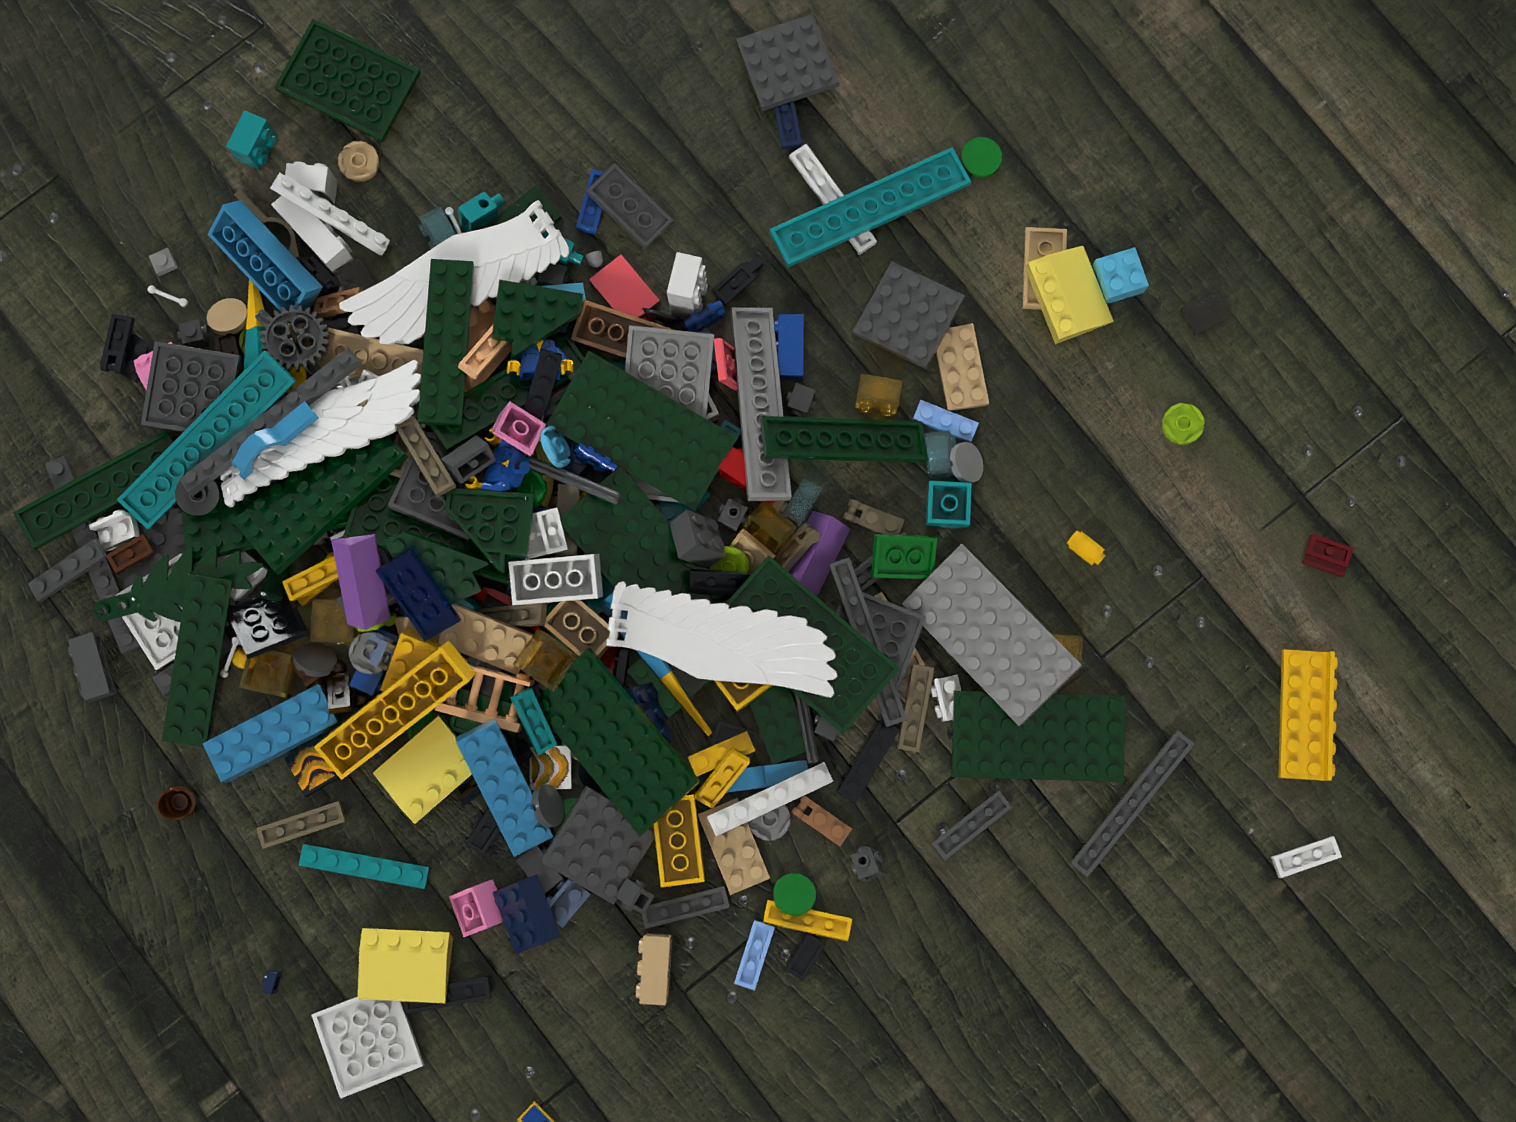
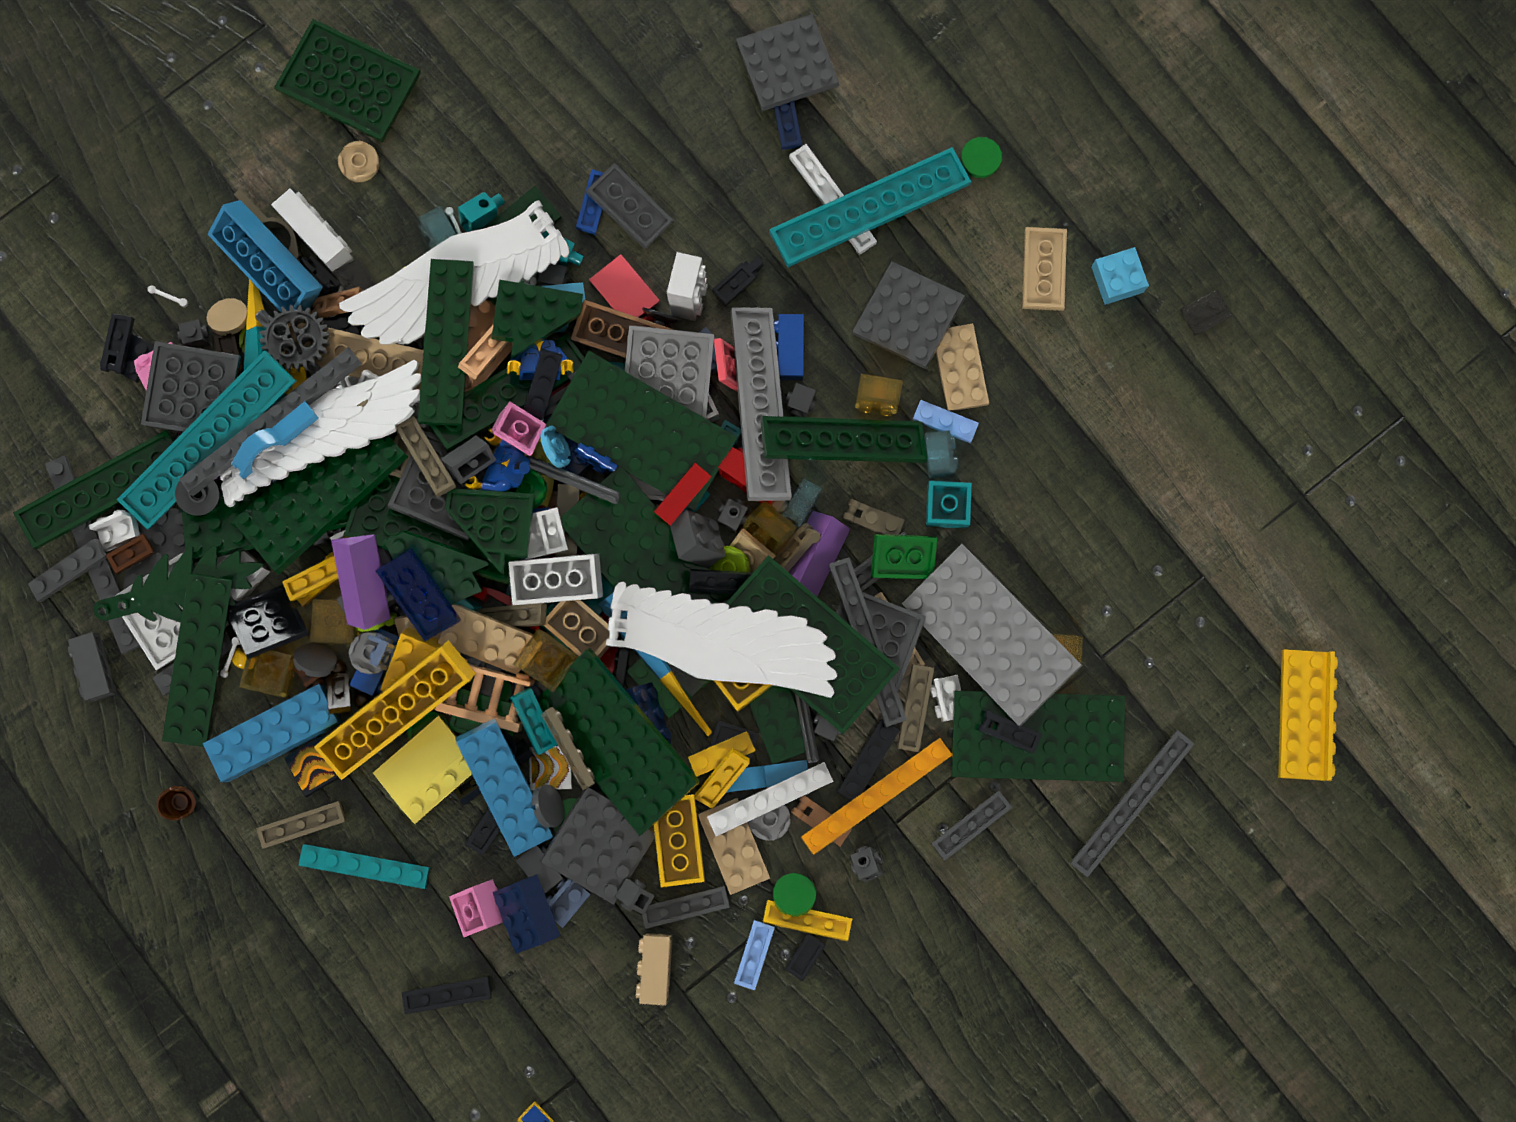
(163, 262): light grey plate -> none
(252, 140): teal brick -> none
(271, 981): dark blue plate -> none
(272, 586): clear green tile -> none
(314, 177): white brick -> none
(330, 214): white plate -> none
(366, 1043): white plate -> none
(404, 965): light yellow slope -> none
(572, 755): none -> dark tan plate
(594, 259): light grey hinge -> none
(682, 494): none -> red tile
(709, 316): blue plate -> none
(876, 796): none -> light orange plate
(966, 462): light grey tile -> none
(1010, 732): none -> black plate
(1068, 293): light yellow slope -> none
(1086, 548): yellow head -> none
(1183, 424): lime tile -> none
(1306, 857): white plate -> none
(1327, 555): dark red plate -> none

